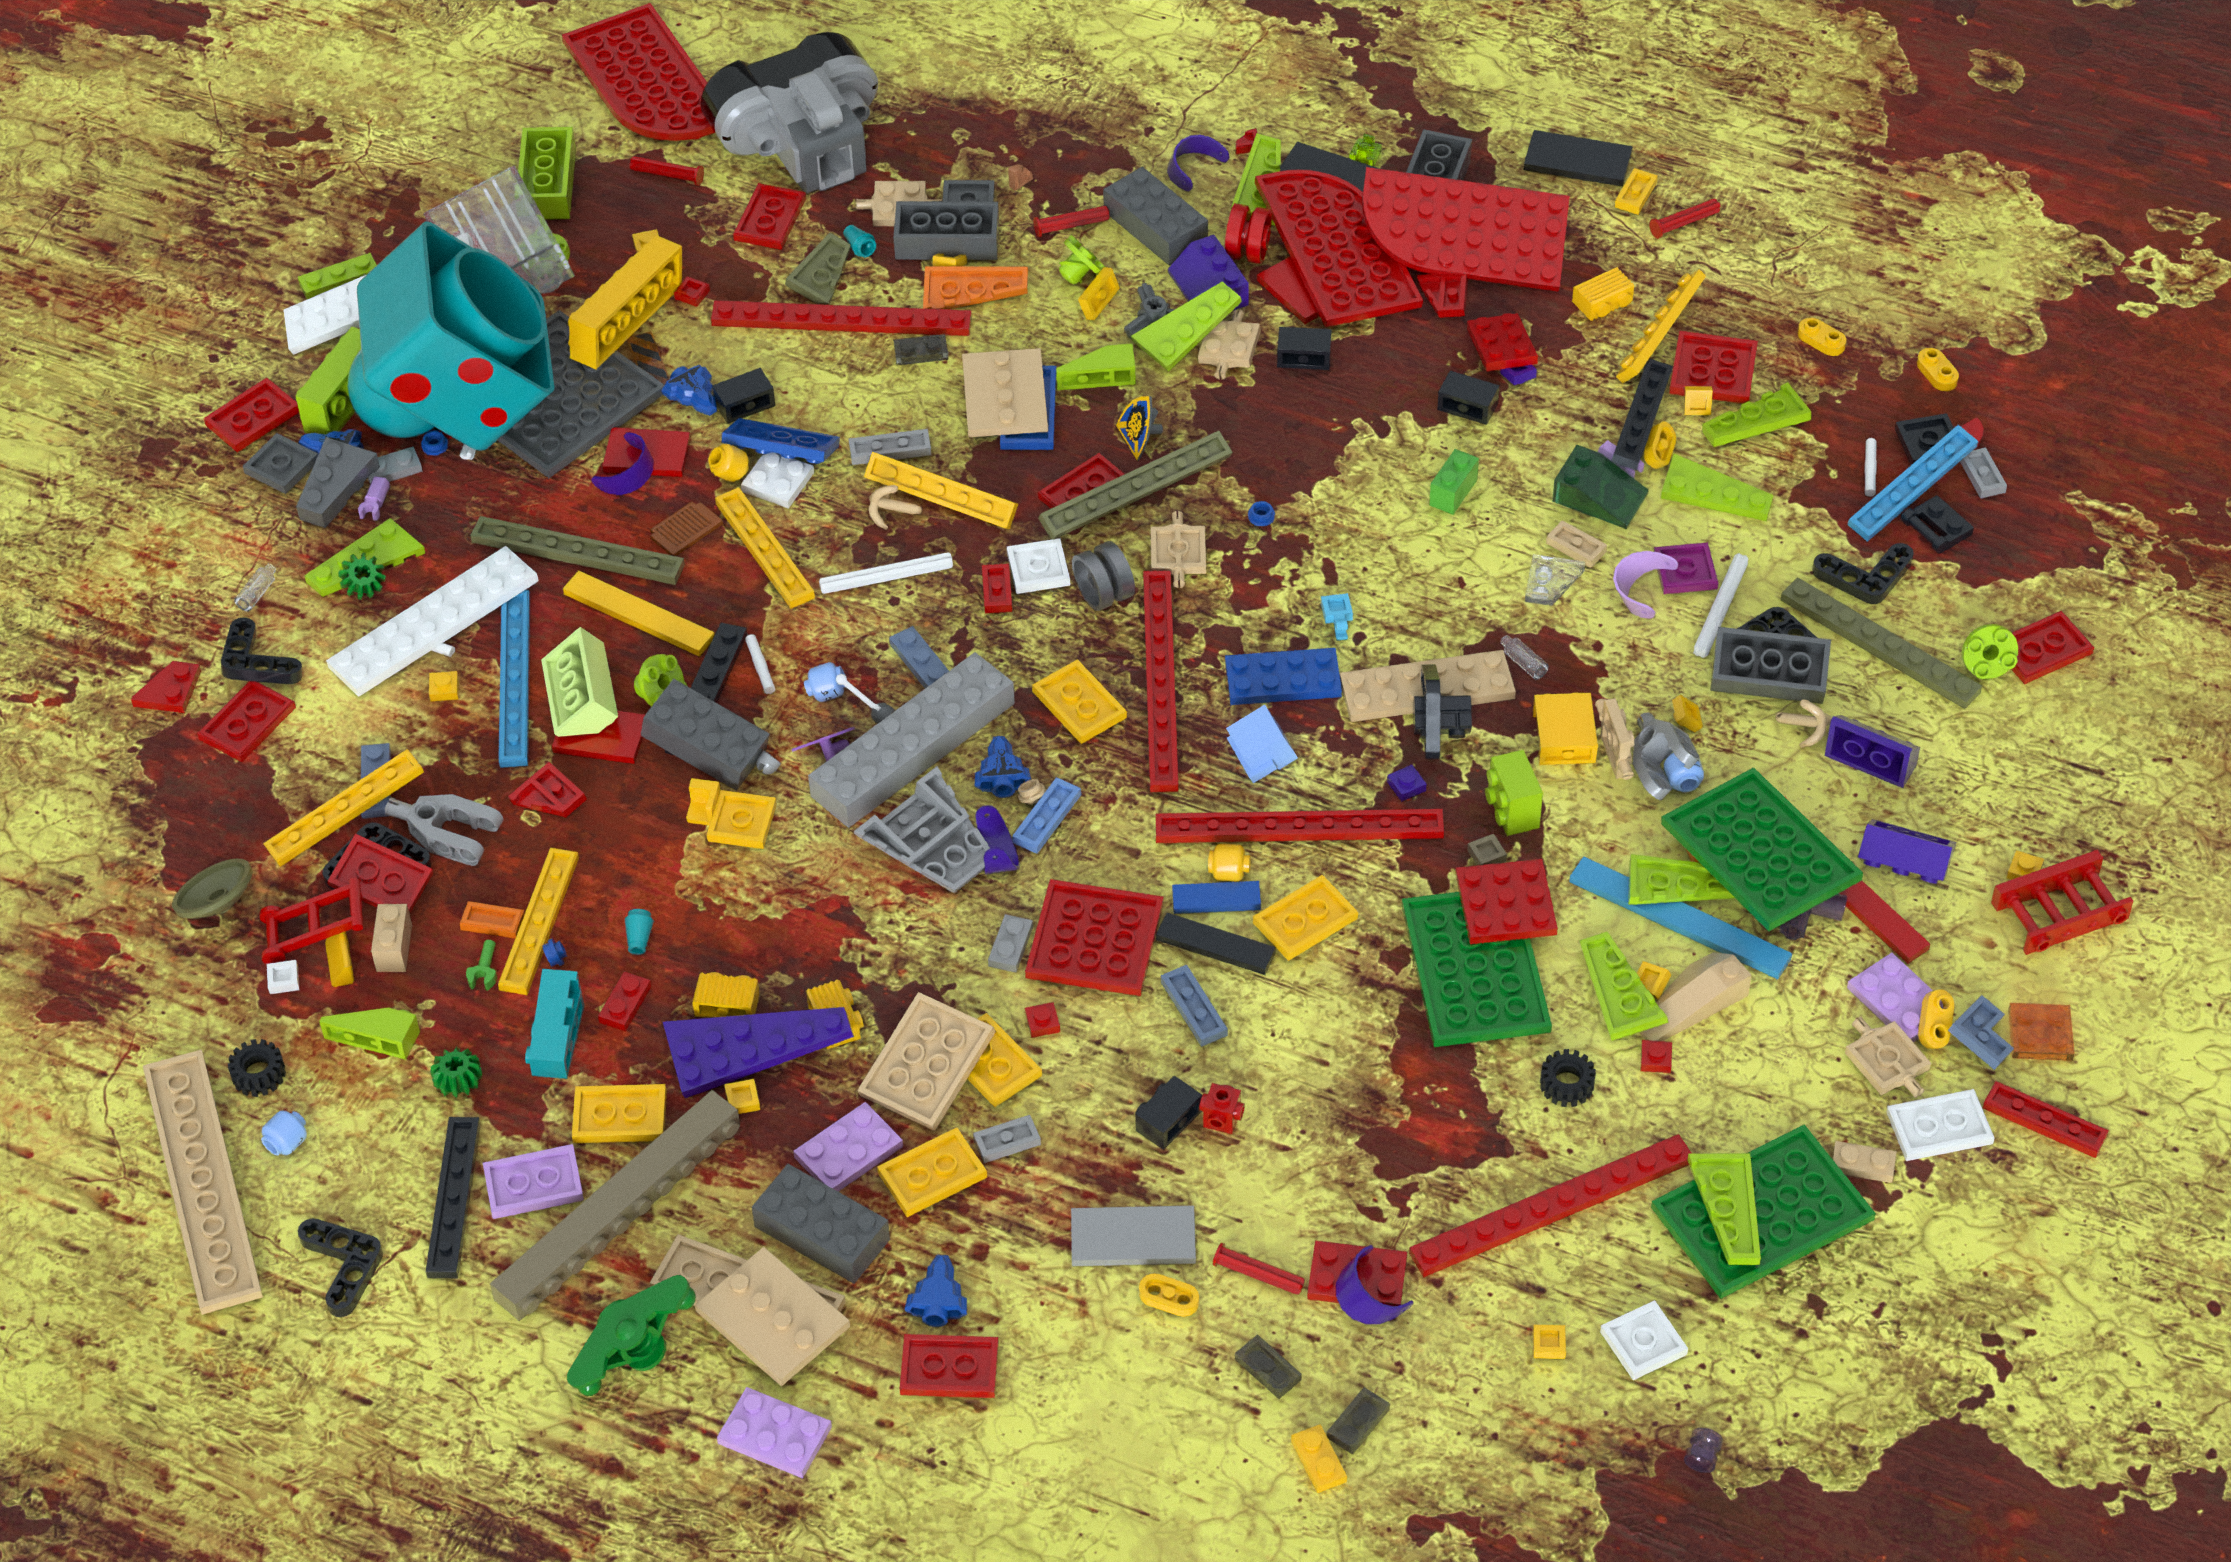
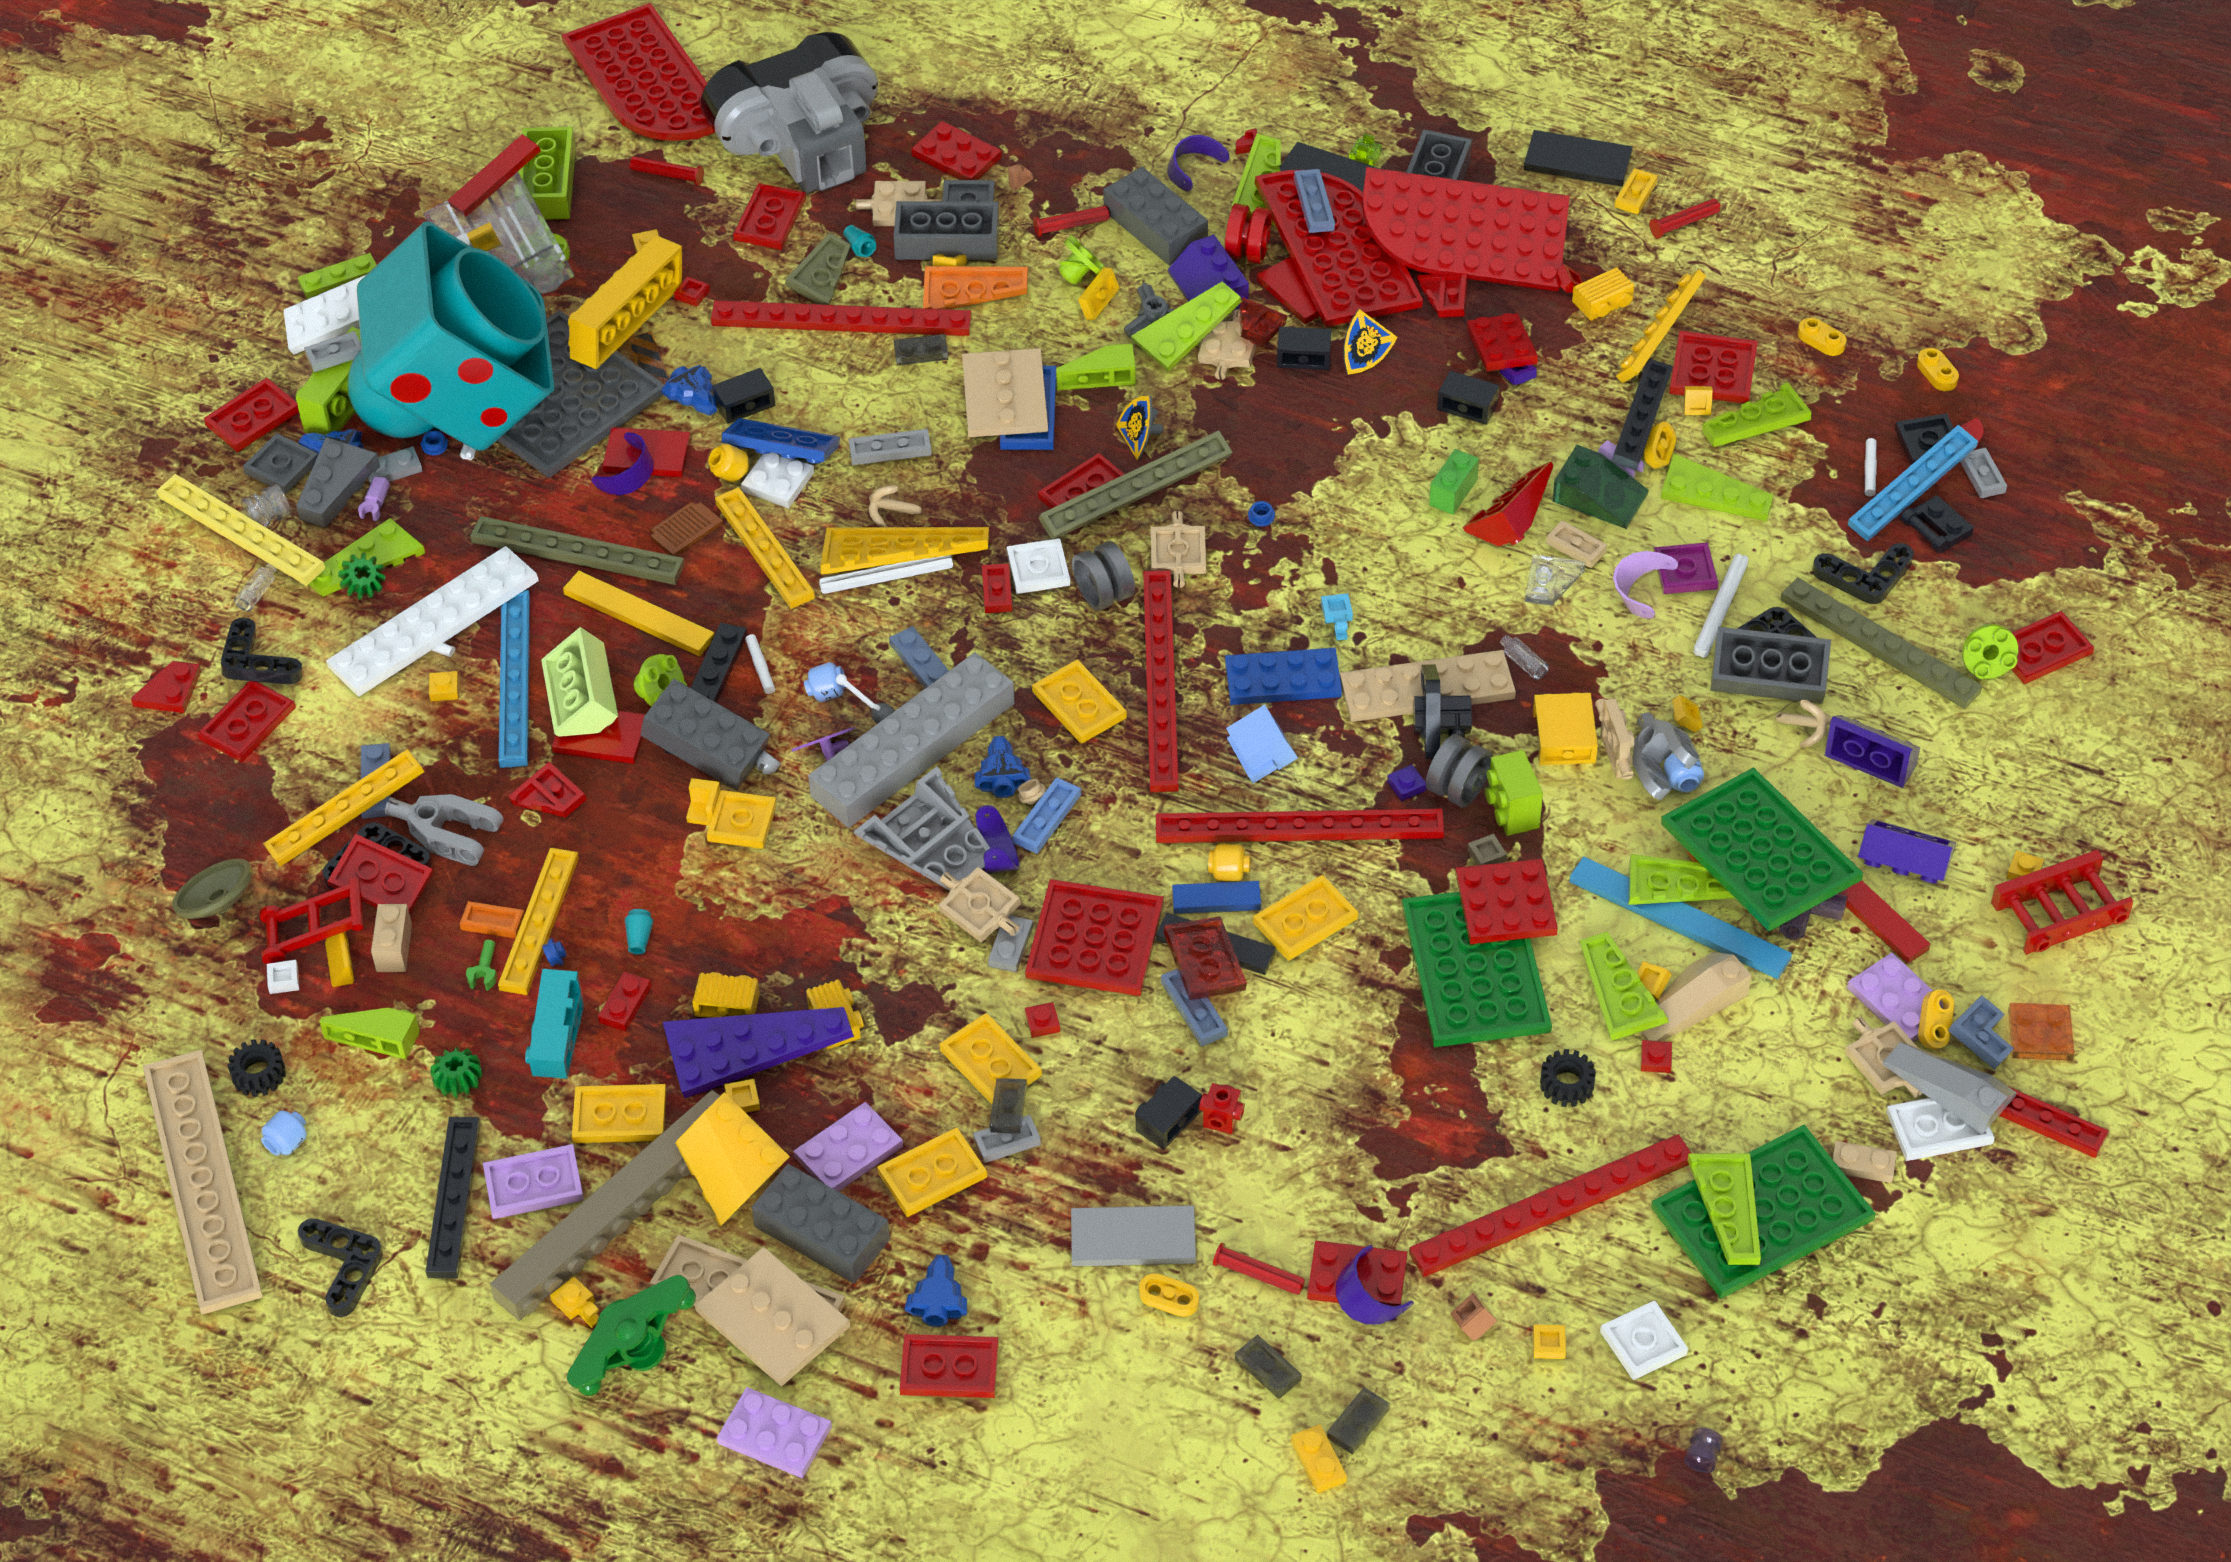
(241, 529): none -> light yellow plate
(267, 506): none -> clear wheel
(333, 351): none -> light grey plate
(484, 237): none -> yellow tile
(494, 175): none -> red tile
(576, 1300): none -> yellow plate
(729, 1156): none -> yellow wedge
(878, 546): none -> yellow wing
(926, 1061): tan plate -> none
(941, 490): yellow plate -> none
(956, 152): none -> red plate
(979, 904): none -> tan plate
(1008, 1105): none -> clear smoke plate
(1205, 958): none -> clear red plate
(1259, 322): none -> clear red wing
(1314, 200): none -> sand blue plate
(1365, 343): none -> shield
(1458, 770): none -> flat silver wheel
(1473, 1317): none -> nougat slope
(1512, 511): none -> red wedge
(1569, 278): none -> red plate
(1963, 1091): none -> light grey wedge

